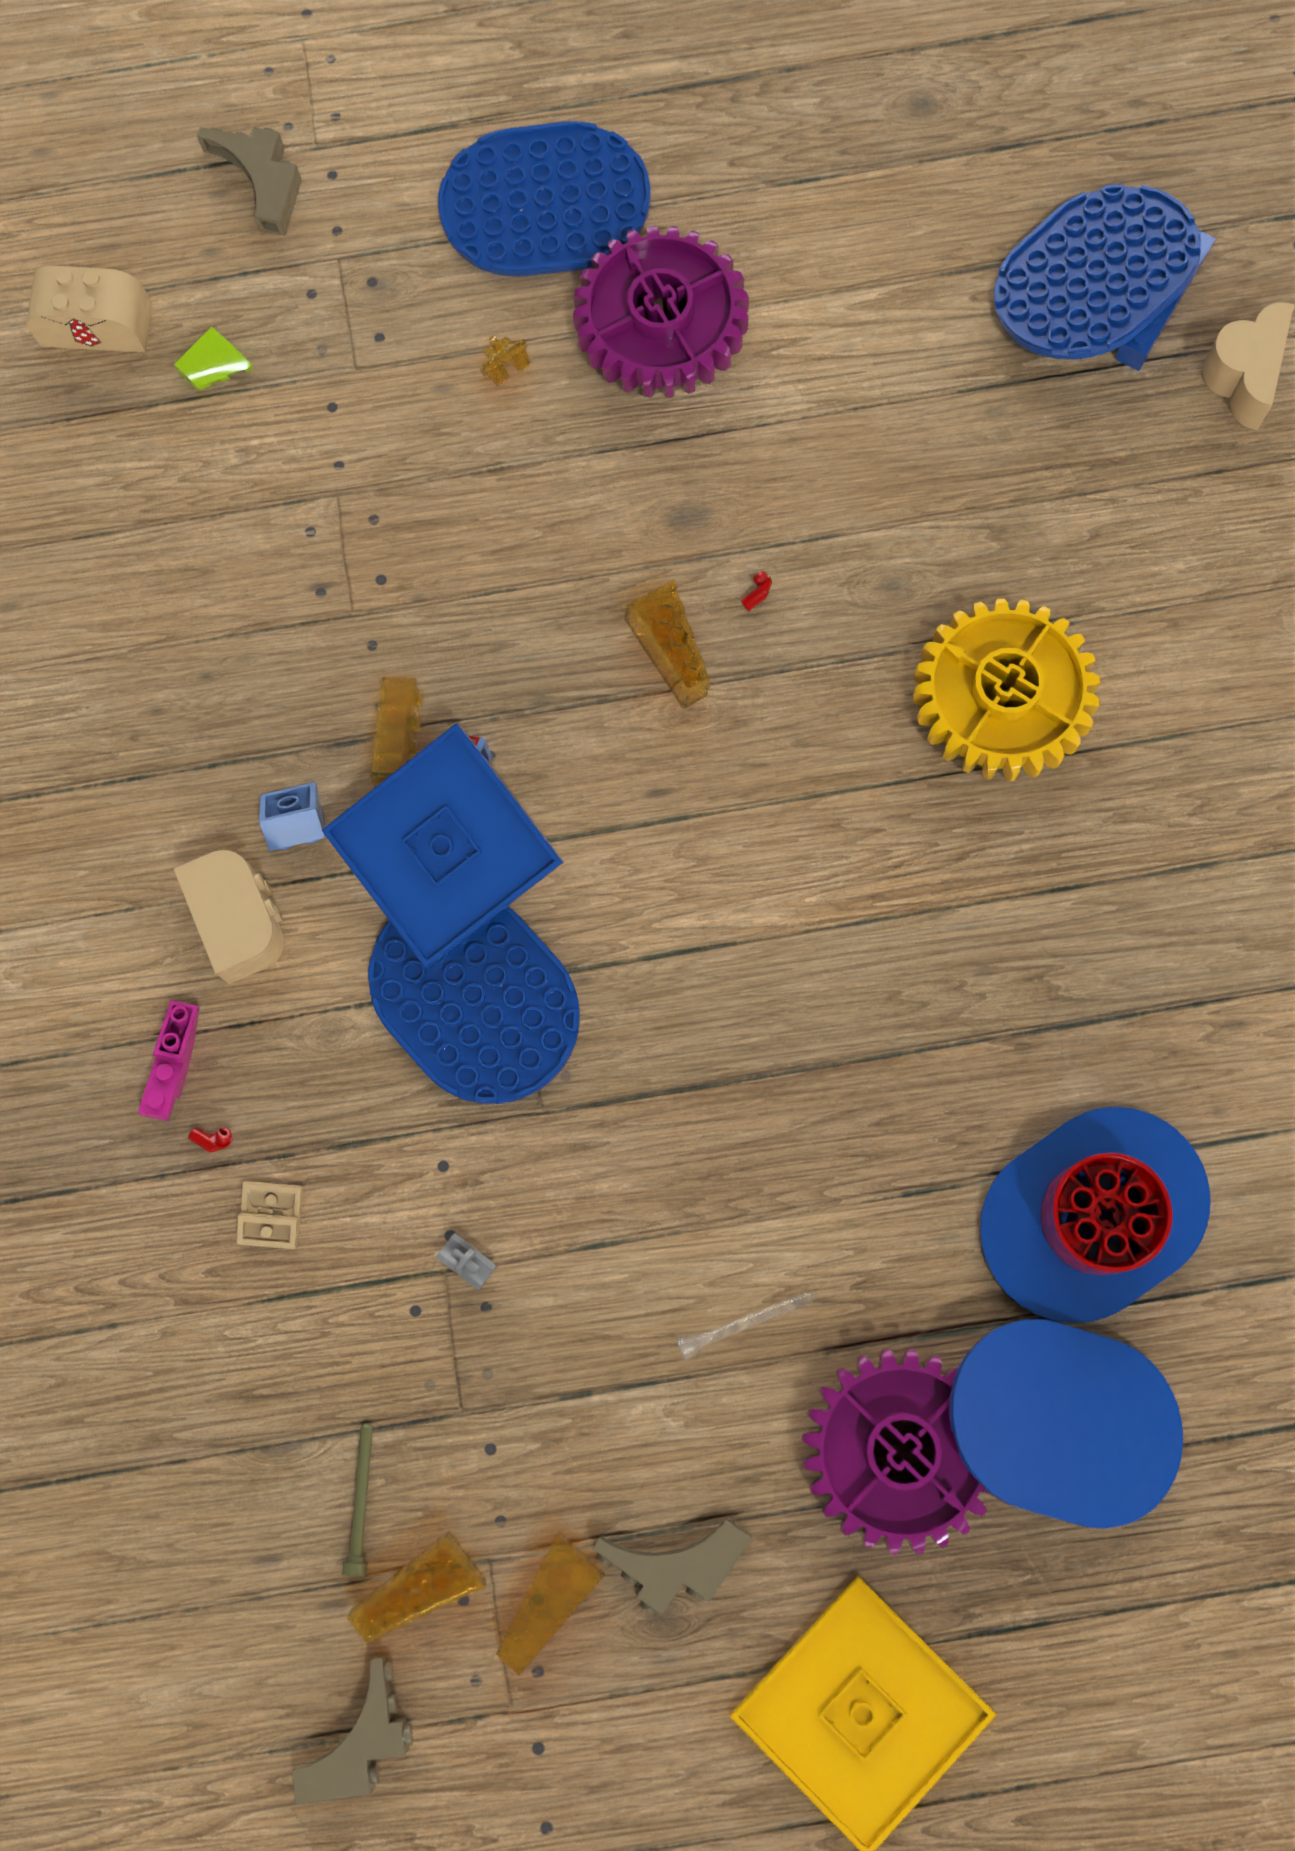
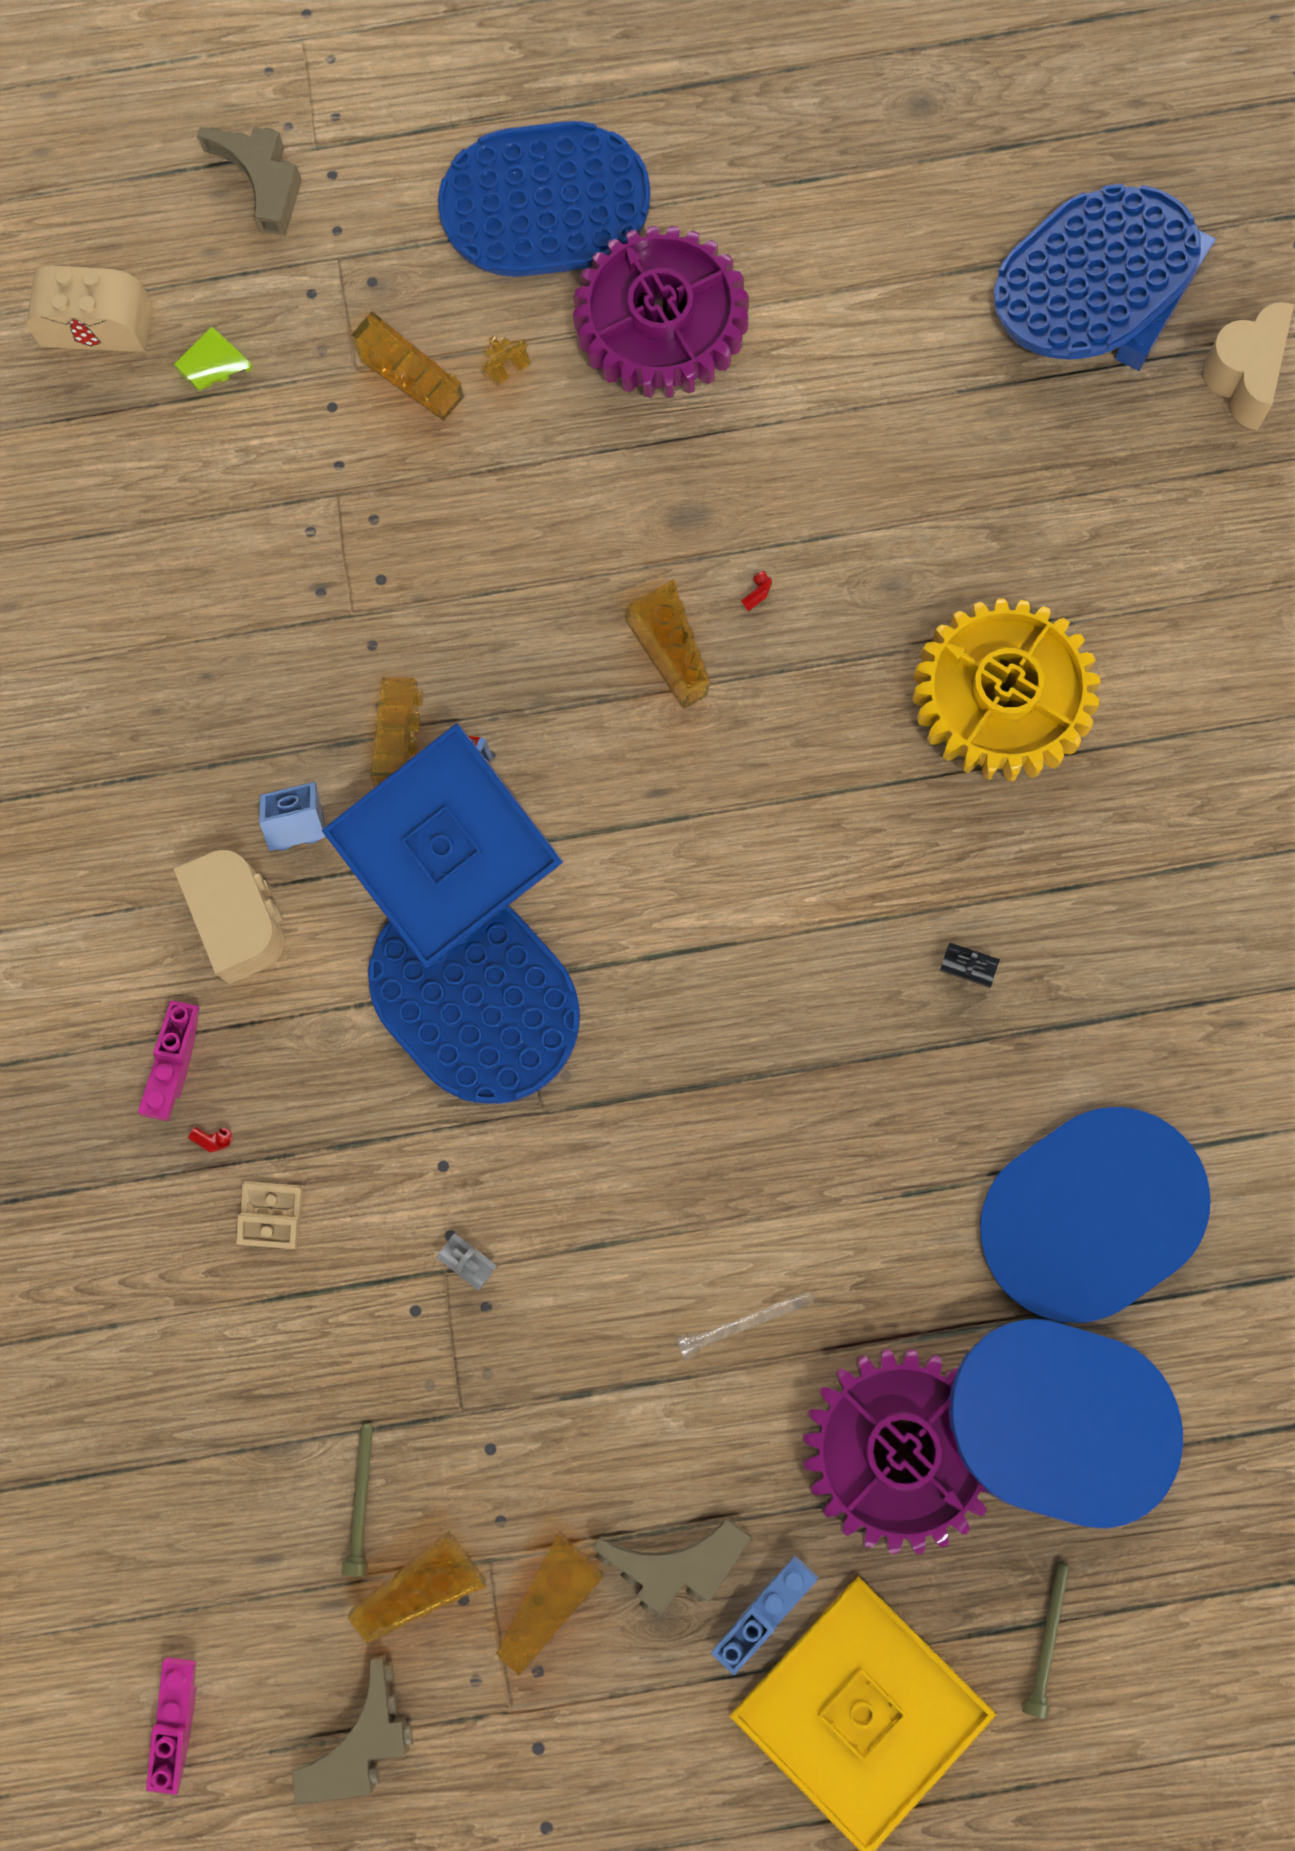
(172, 1726): none -> dark pink slope
(406, 366): none -> clear yellow wedge
(764, 1615): none -> medium blue slope
(969, 965): none -> black hips
(1037, 1702): none -> olive piece
(1065, 1237): red wheel -> none

